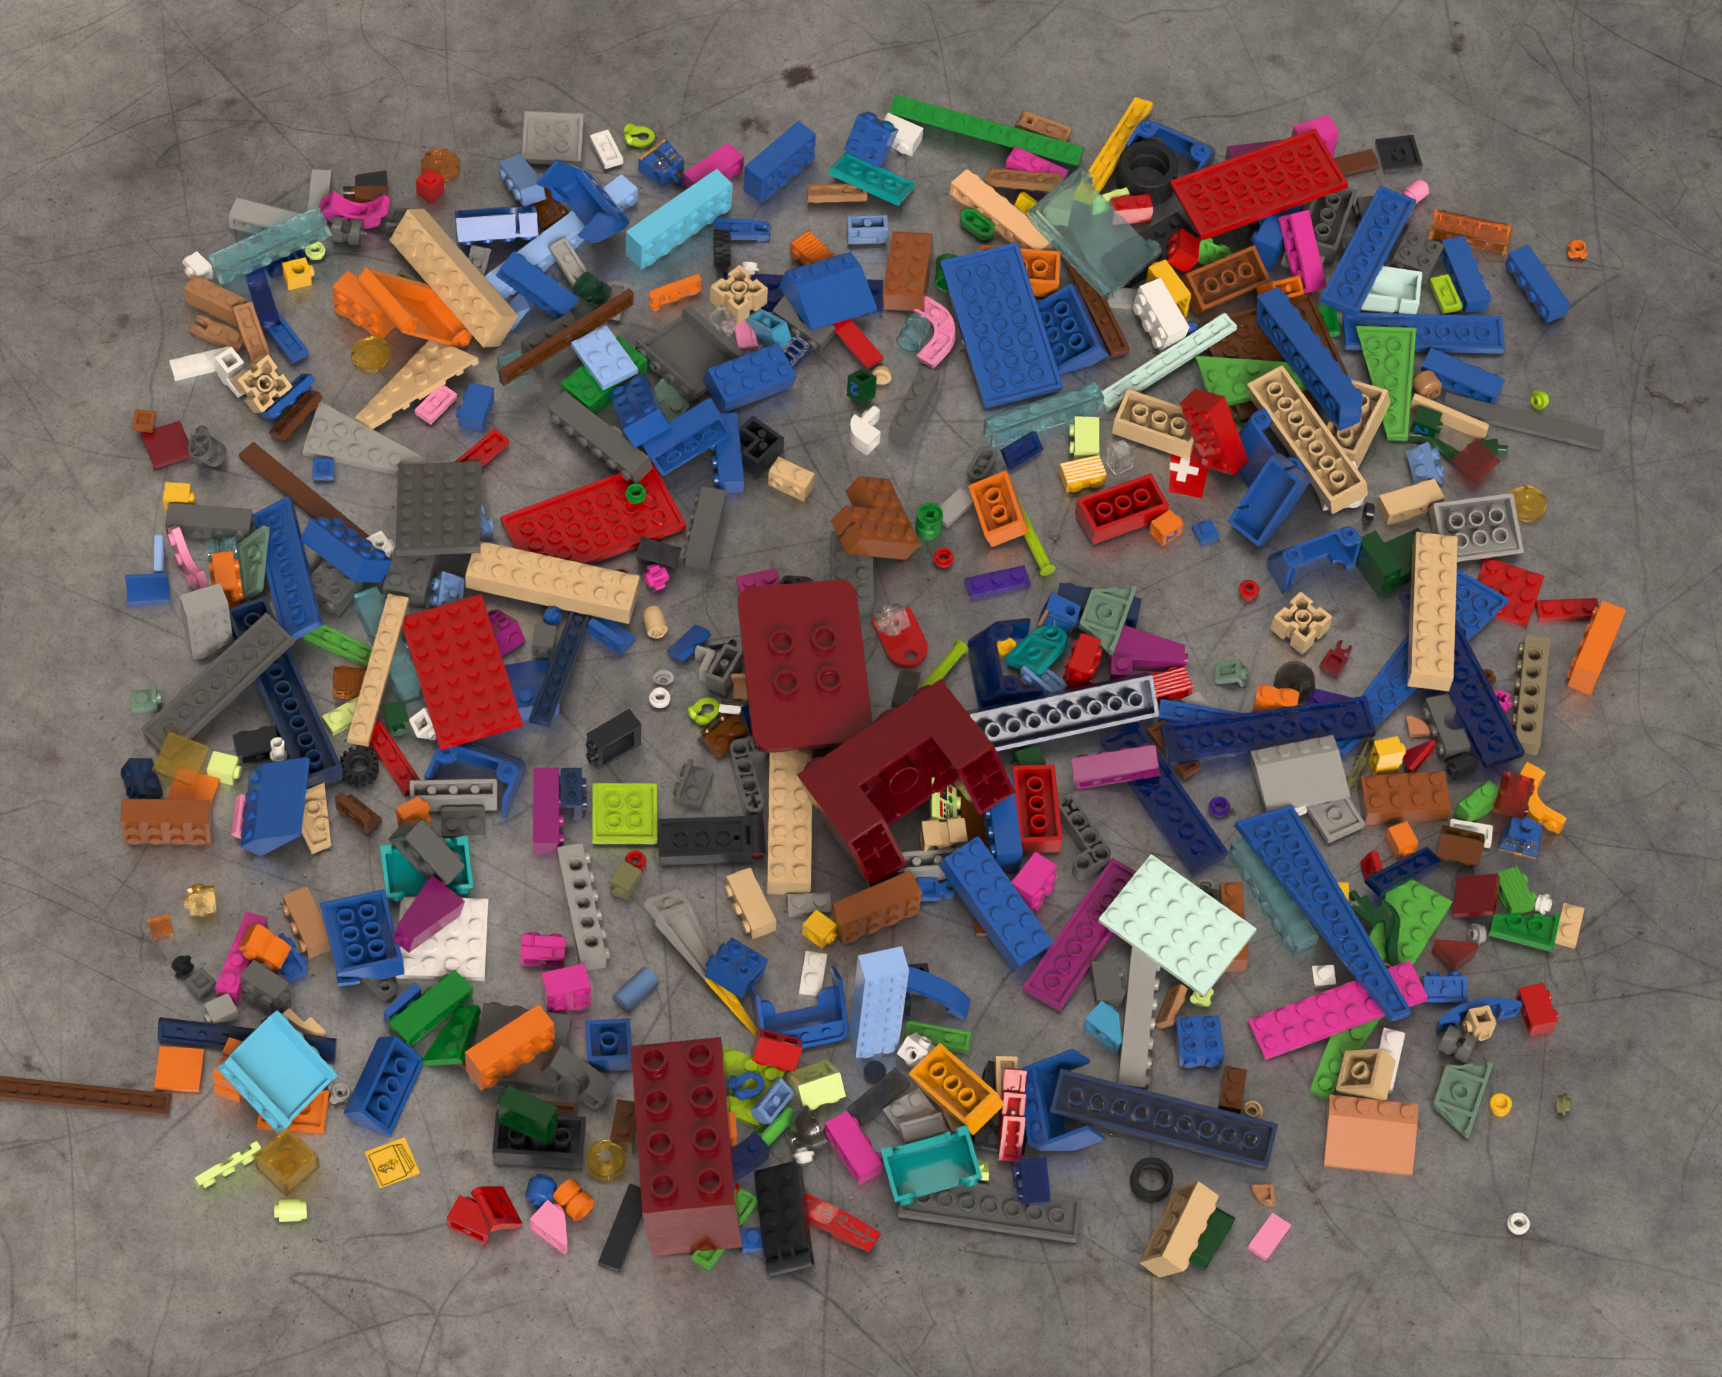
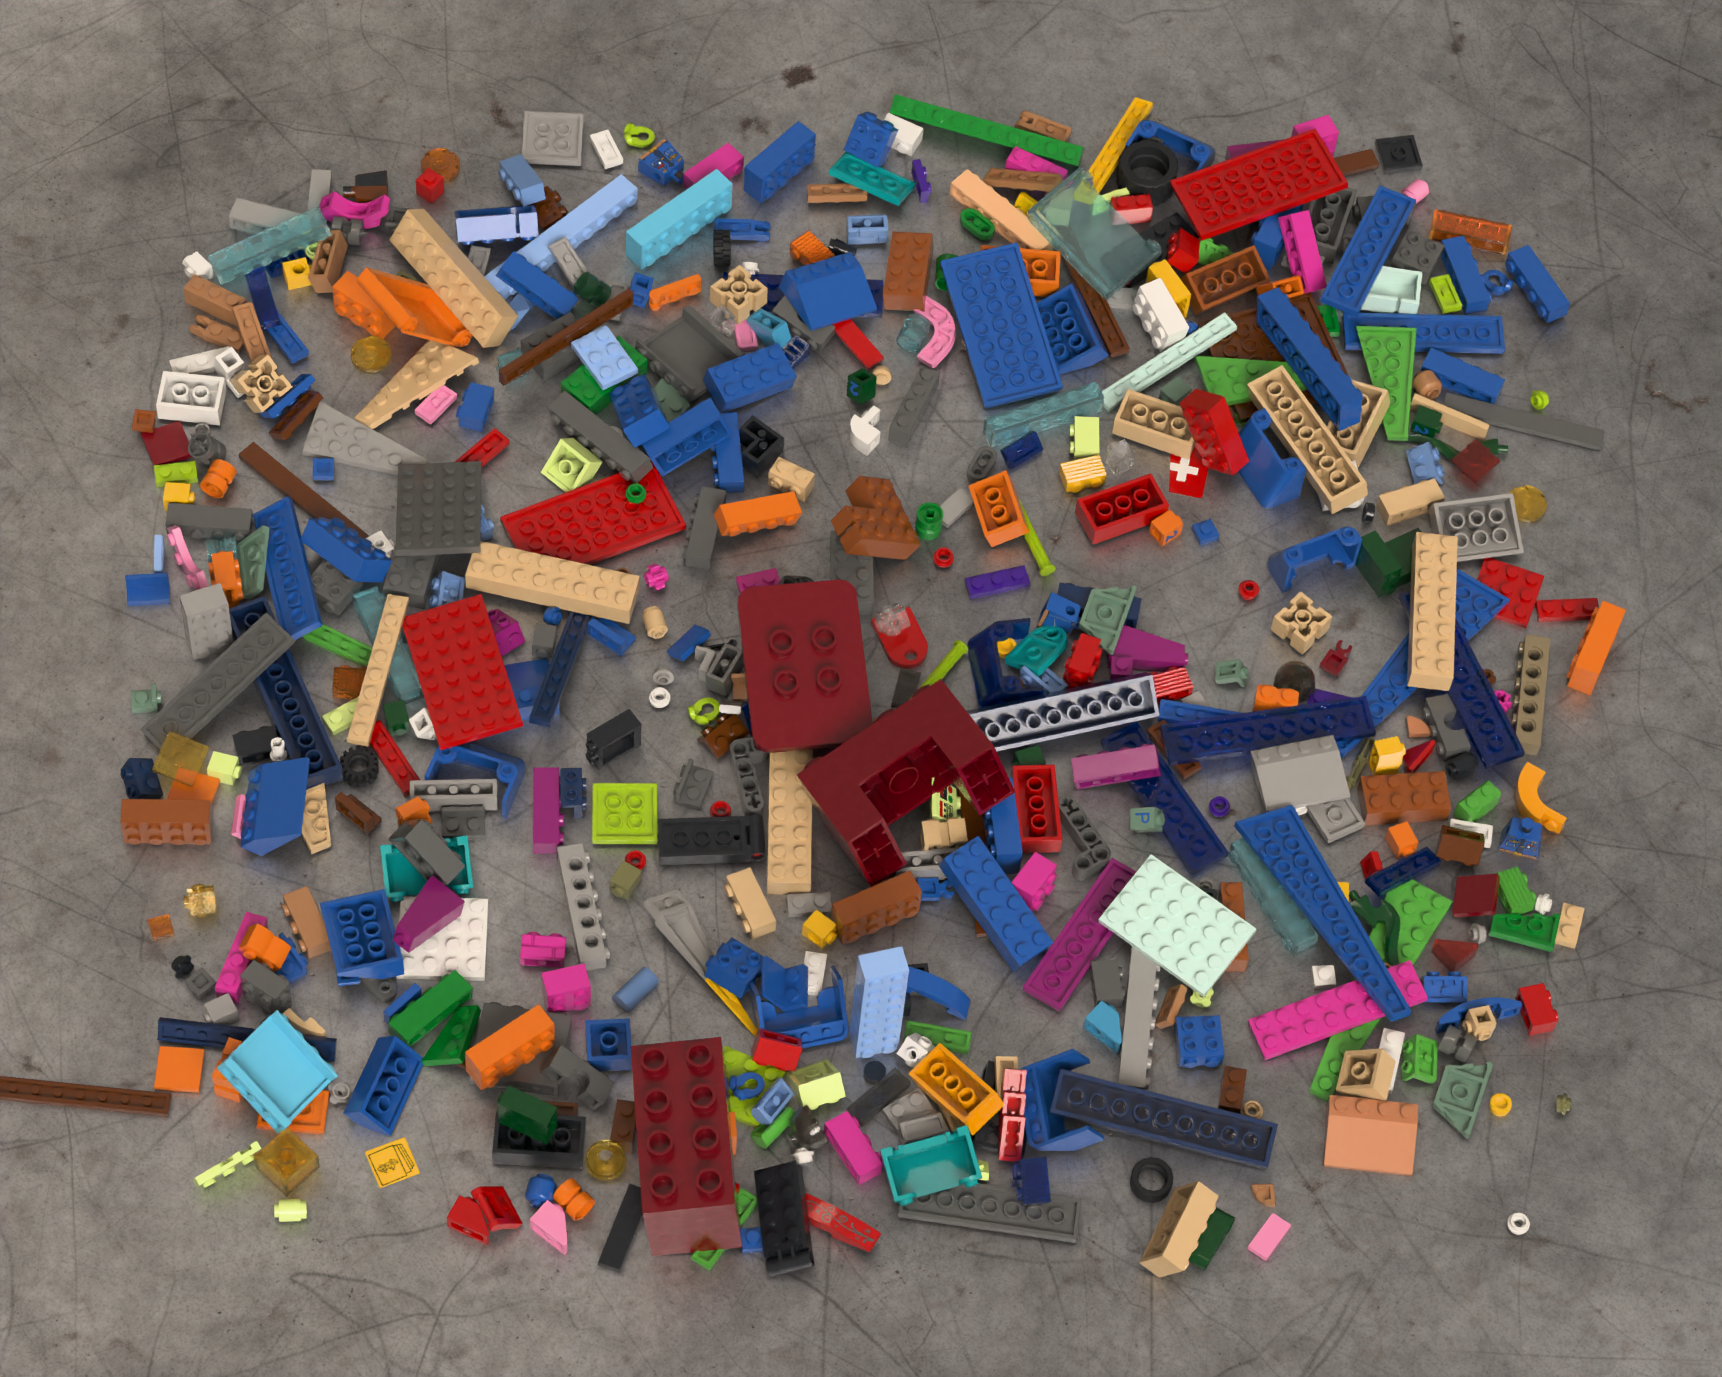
(176, 473): none -> lime plate
(191, 398): none -> white brick
(218, 478): none -> orange wheel
(328, 262): none -> medium nougat brick
(571, 465): none -> yellowish green slope
(586, 199): blue windscreen -> none
(641, 286): none -> blue brick
(659, 553): black hinge -> none
(720, 806): none -> red plate
(749, 1155): clear blue brick -> none
(758, 514): none -> orange brick
(783, 986): none -> blue bracket
(839, 247): none -> black cone
(919, 176): none -> dark purple plate
(1146, 819): none -> sand green brick
(1175, 391): none -> sand green brick
(1270, 498): blue piece -> none
(1419, 1059): none -> bright green bracket
(1493, 287): none -> blue piece
(1514, 795): clear red brick -> none
(1574, 246): orange plate -> none

